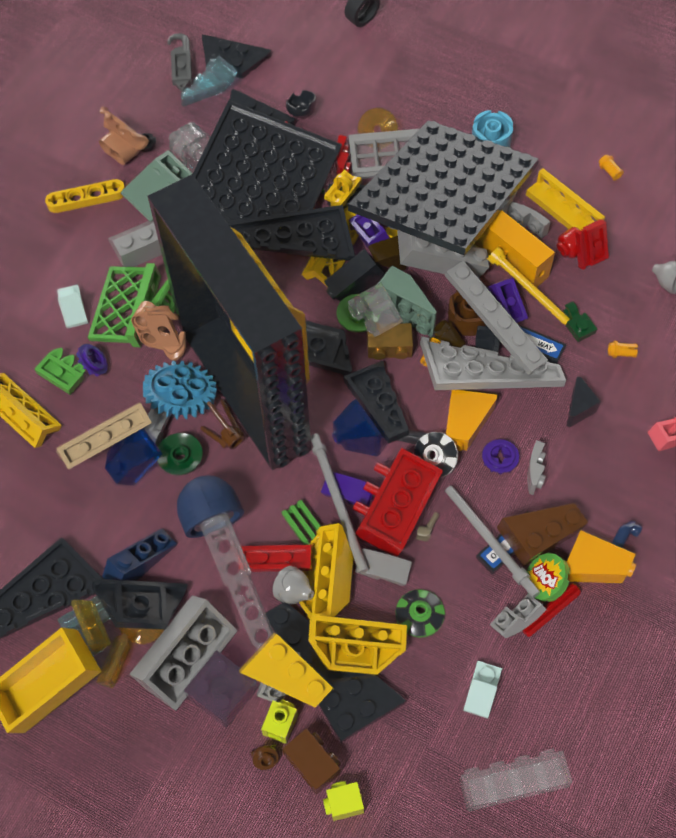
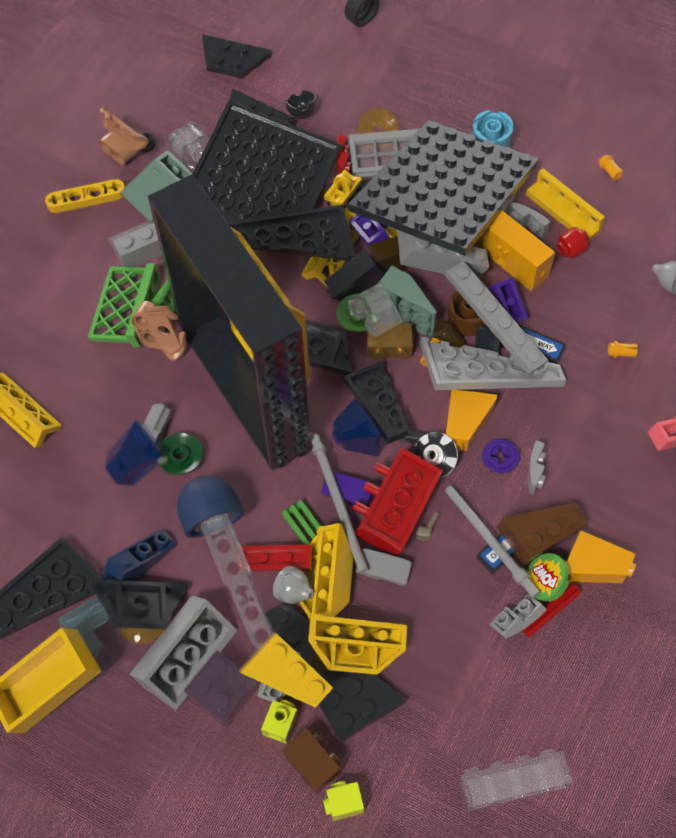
(60, 371): bright green plate -> none
(72, 306): light aqua slope -> none
(91, 624): clear yellow slope -> none
(96, 363): dark purple gear -> none
(103, 435): tan fence -> none
(114, 661): clear yellow slope -> none
(179, 389): dark azure gear -> none
(181, 62): dark grey plate -> none
(213, 81): clear light blue slope -> none
(231, 436): reddish brown plant -> none
(265, 757): reddish brown plate -> none
(420, 624): dish -> none
(482, 689): light aqua slope -> none
(498, 258): yellow piece -> none
(579, 325): dark green plate -> none
(583, 403): black slope -> none
(592, 244): red plate -> none
(624, 532): dark blue arm -> none

